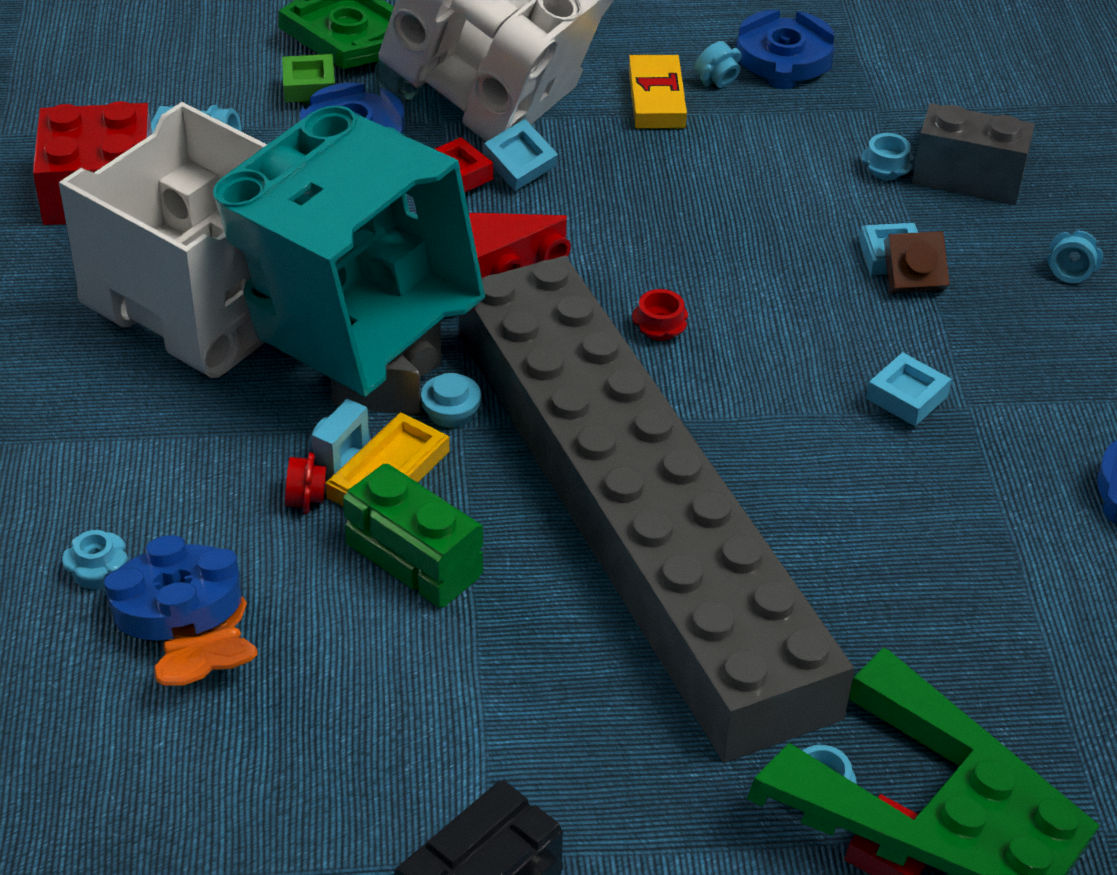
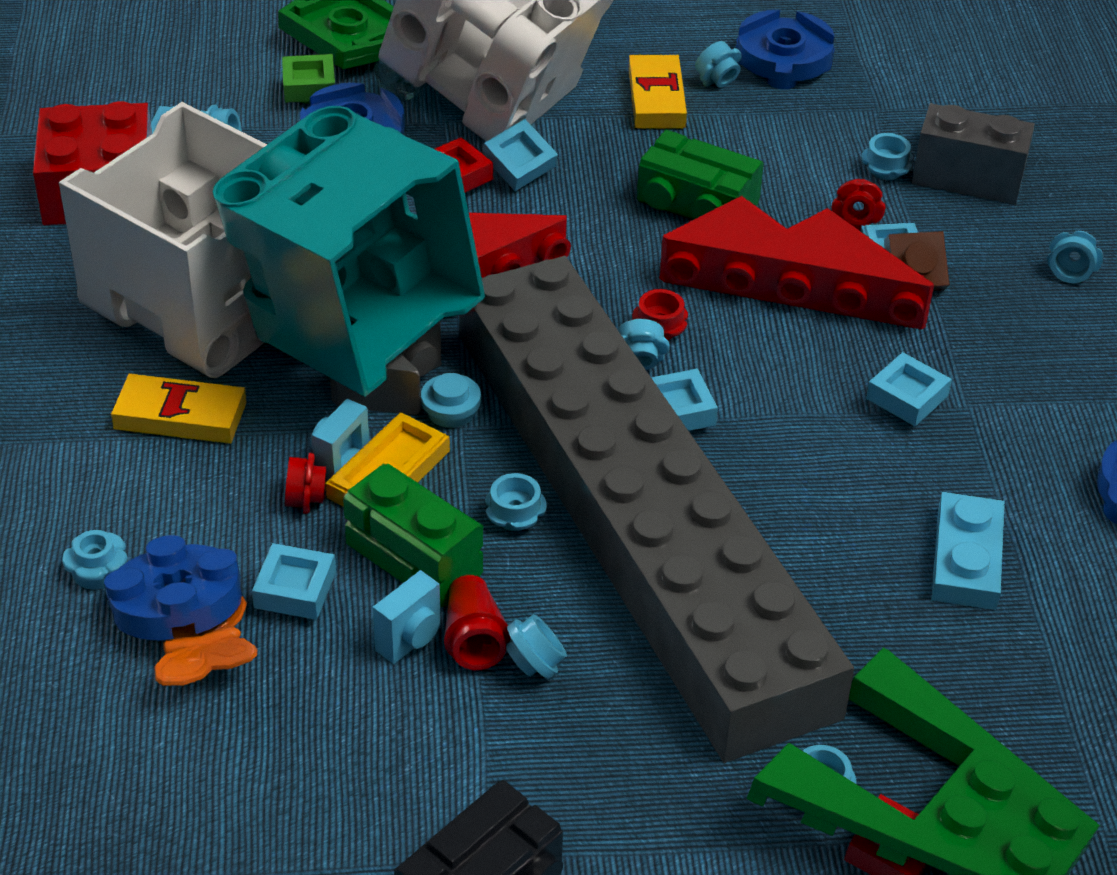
(179, 408): none -> yellow tile
(294, 581): none -> medium azure plate
(407, 617): none -> medium azure plate
(474, 625): none -> red cone
(515, 502): none -> medium azure plate
(535, 647): none -> medium azure plate
(645, 340): none -> medium azure plate
(689, 398): none -> medium azure plate
(695, 176): none -> green brick
(810, 265): none -> red slope
(859, 191): none -> red plate
(968, 551): none -> medium azure plate

